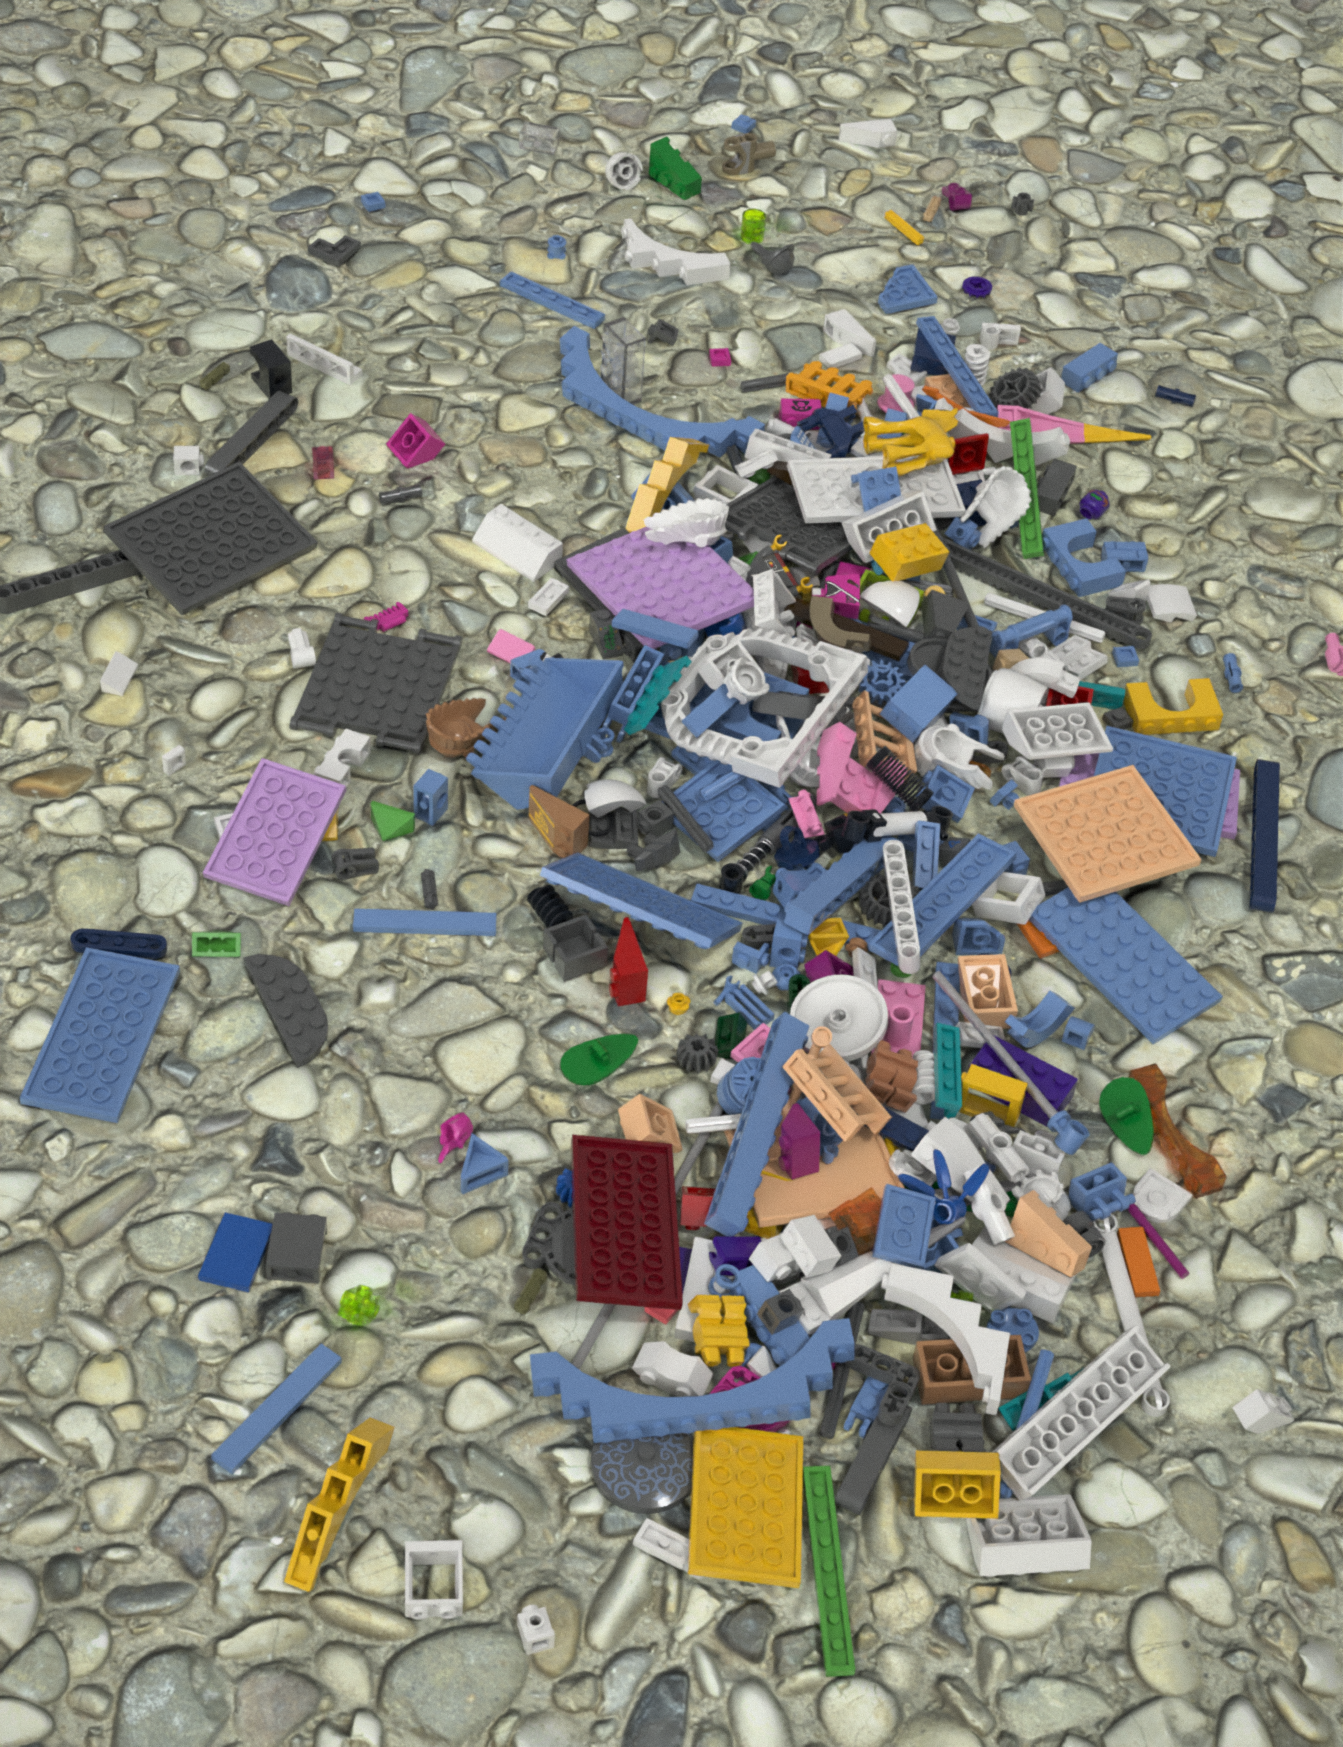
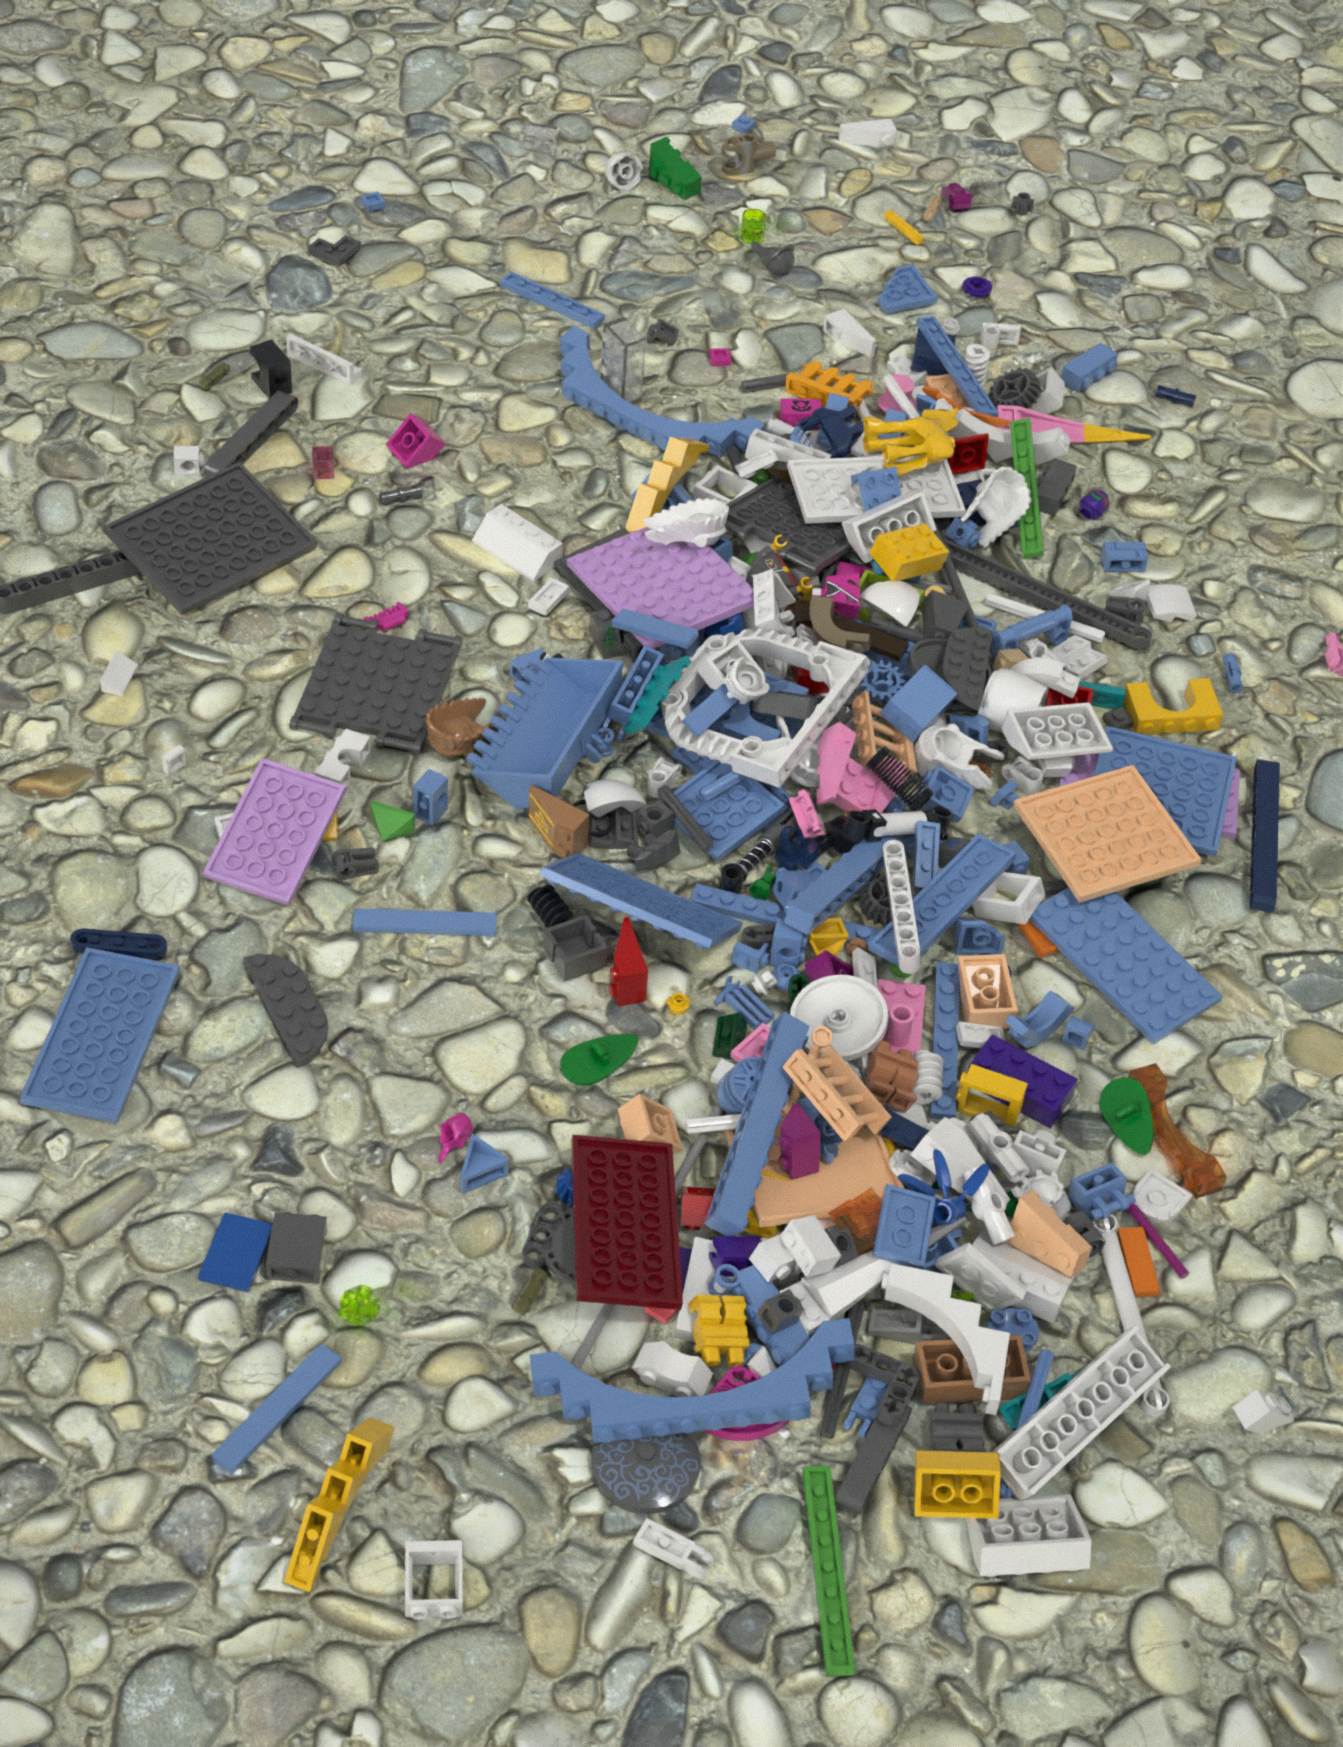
(216, 944): bright green slope -> none
(301, 652): white piece -> none
(429, 889): dark grey axle -> none
(508, 646): bright pink slope -> none
(535, 1637): white brick -> none
(556, 247): medium blue brick -> none
(667, 261): white arch -> none
(697, 1052): dark grey gear -> none
(746, 1506): yellow plate -> none
(840, 356): white tile -> none
(947, 1069): teal fence -> none
(1071, 1132): flat silver piece -> none
(1081, 576): medium blue arch -> none
(1125, 656): medium blue tile -> none

